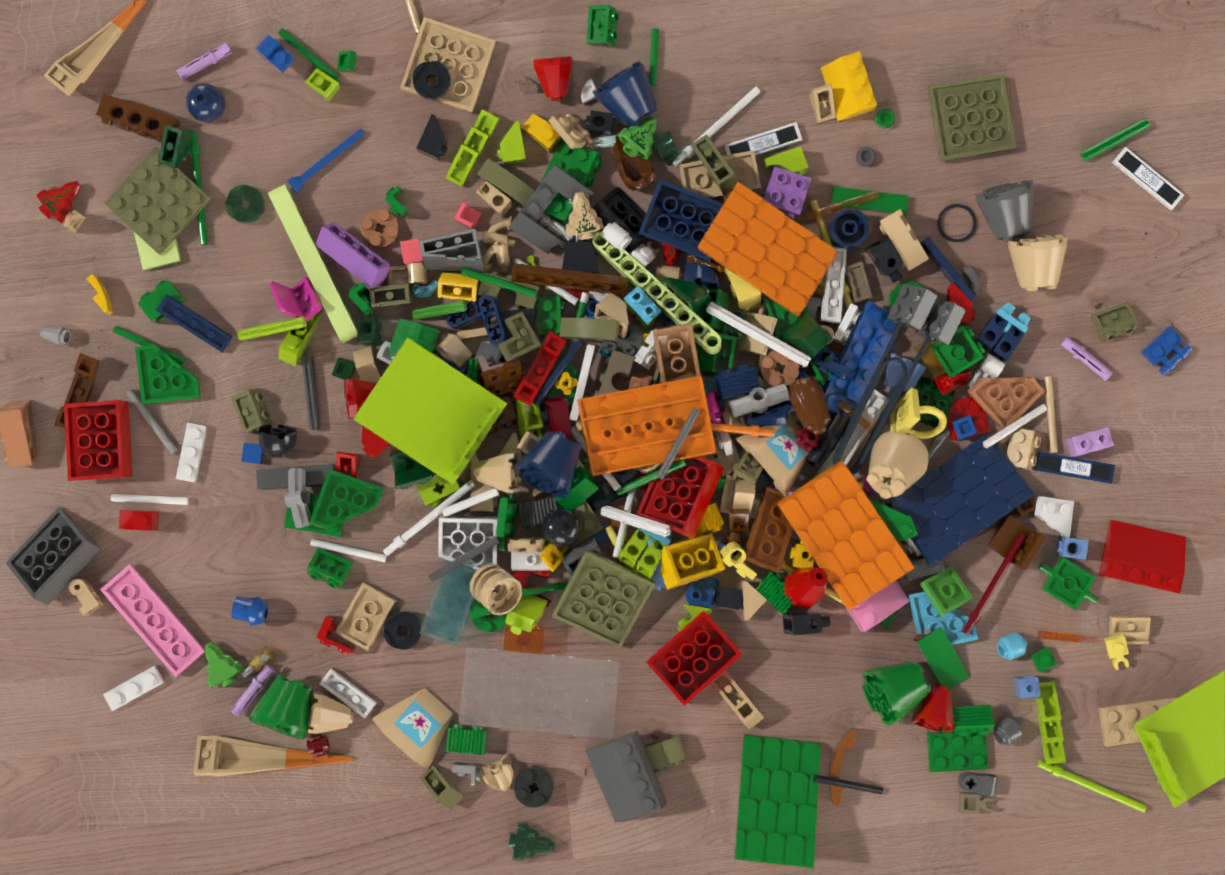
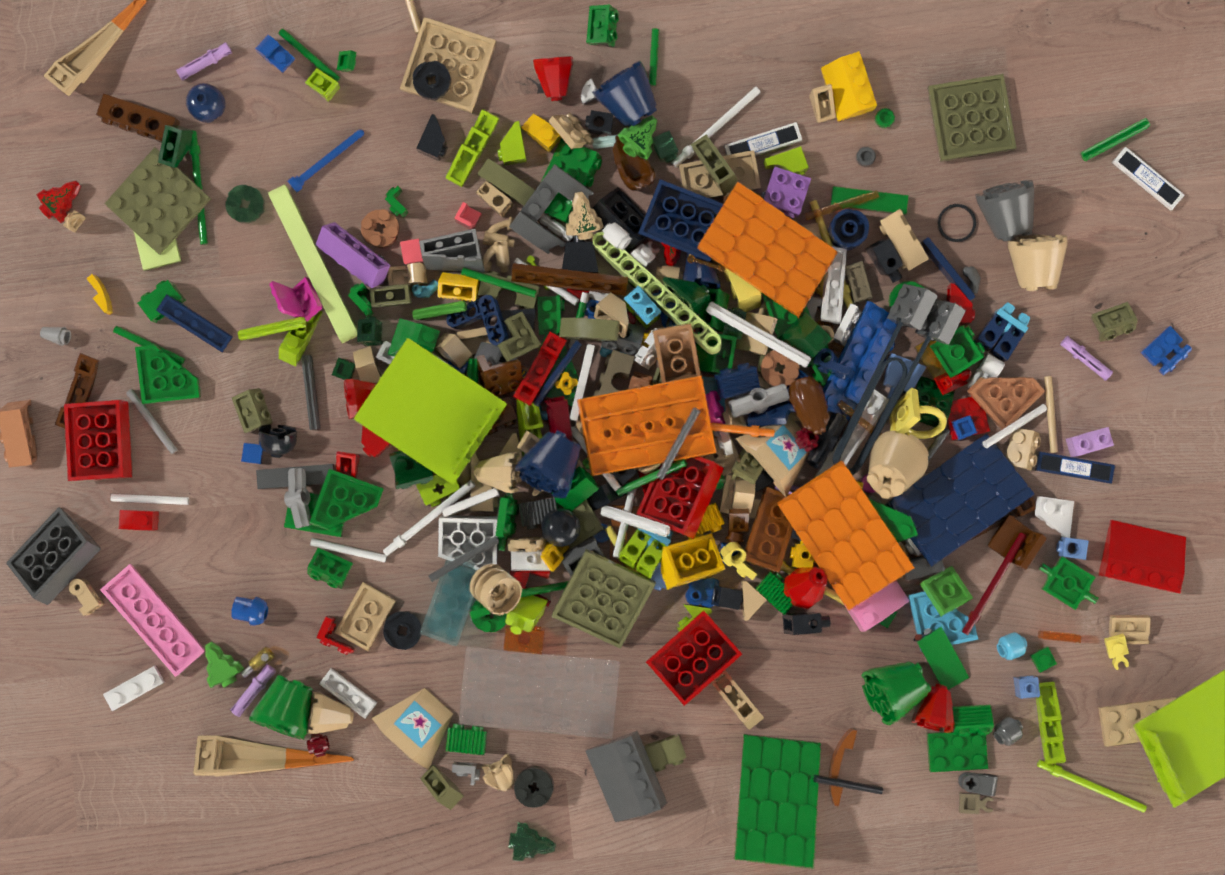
(191, 452): white plate -> none

